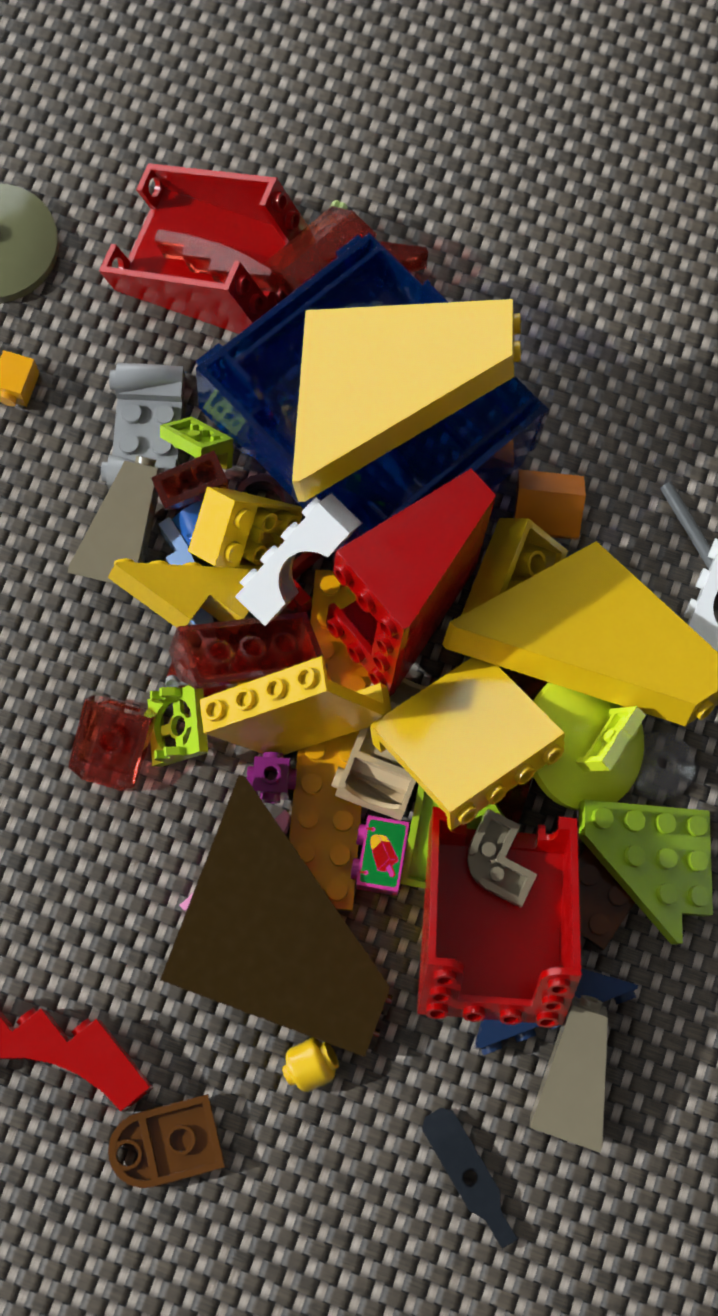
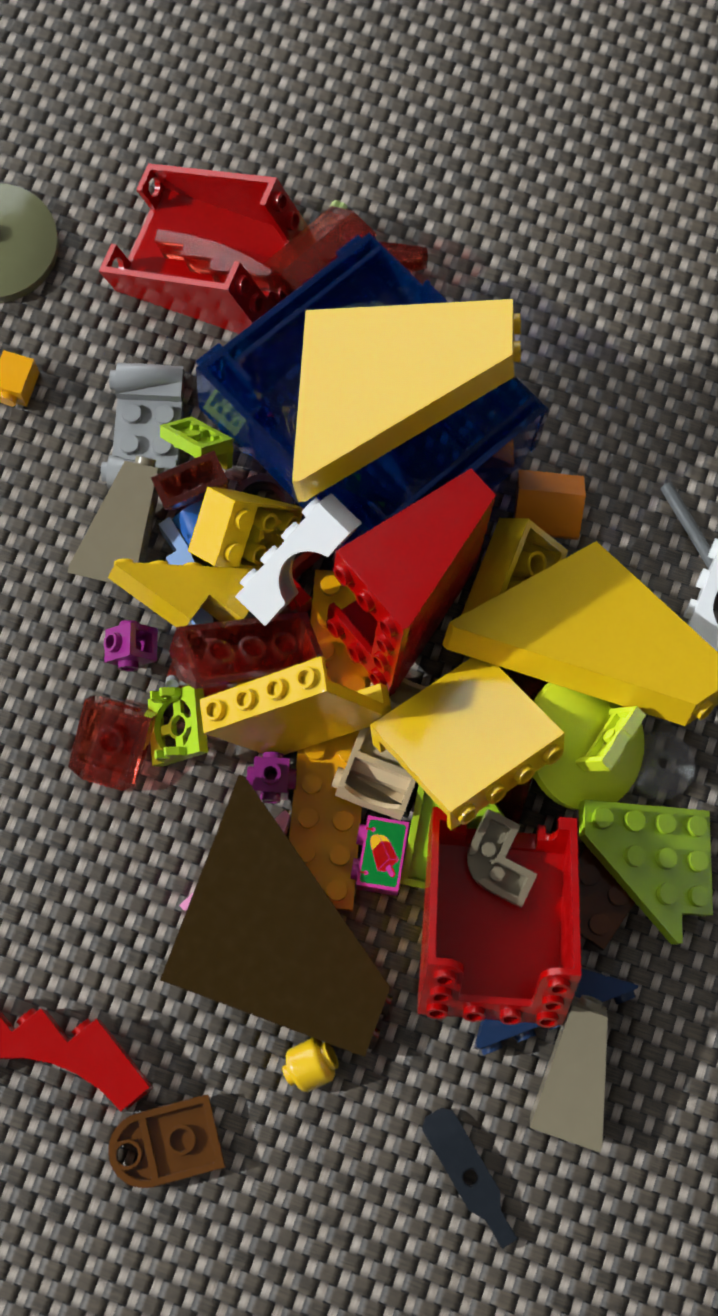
(130, 645): none -> magenta brick

